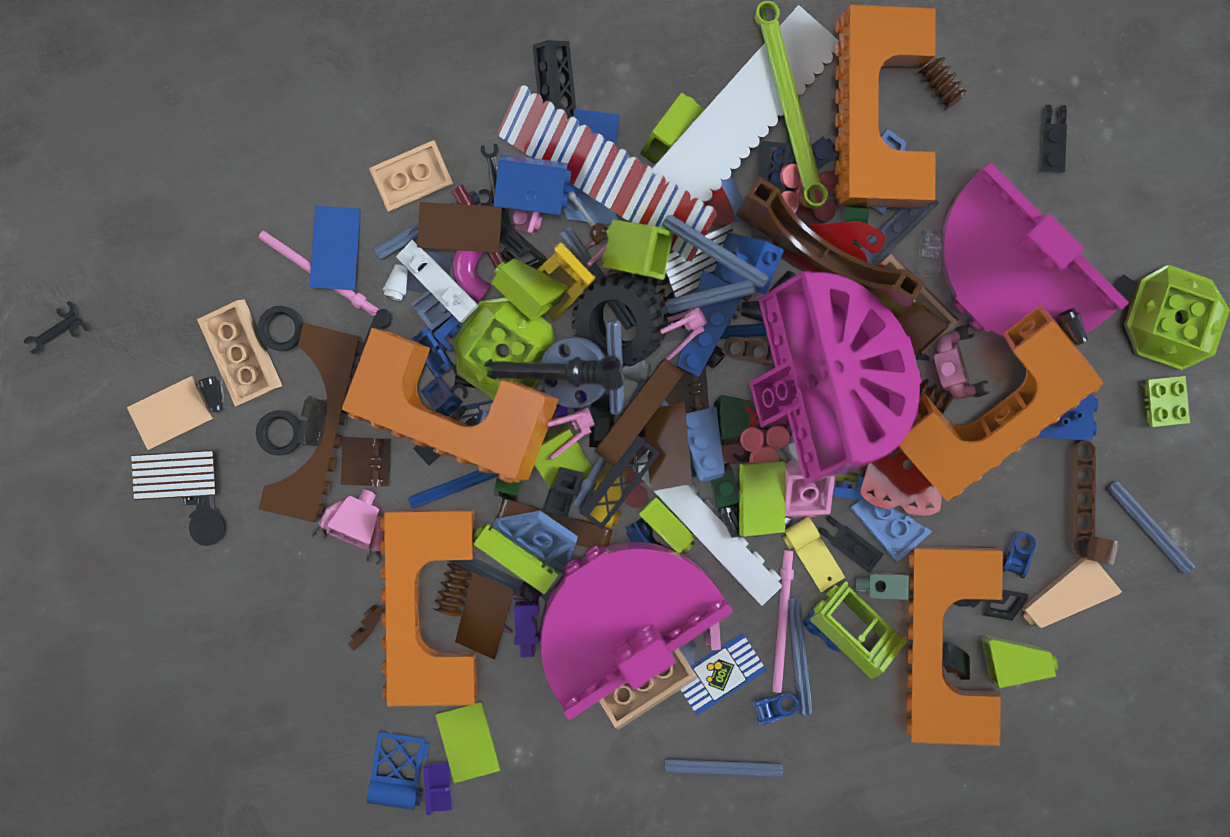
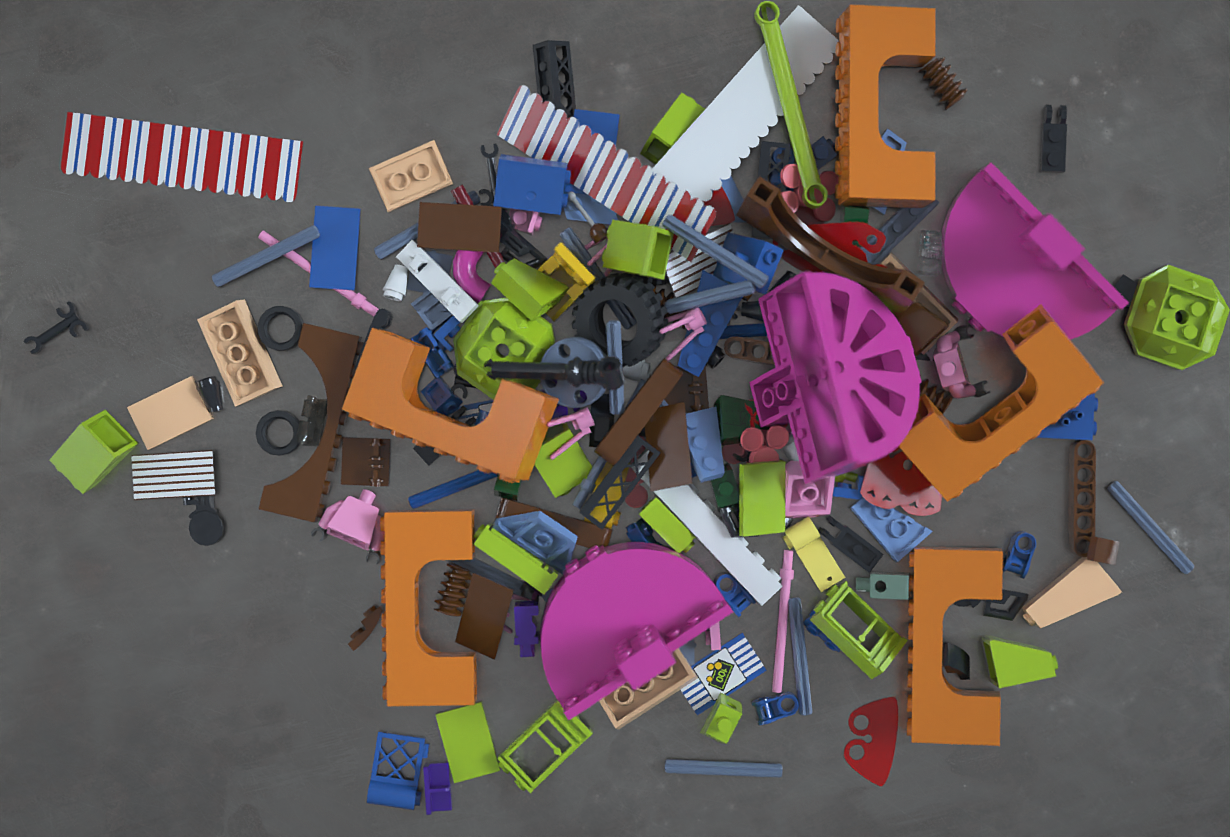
(93, 451): none -> lime slope
(182, 156): none -> sticker
(266, 255): none -> sand blue axle
(562, 490): black slope -> none
(573, 730): none -> lime door
(722, 719): none -> lime torso
(736, 596): none -> blue piece
(878, 753): none -> red piece
(1072, 325): black cone -> none
(1167, 401): lime hinge -> none

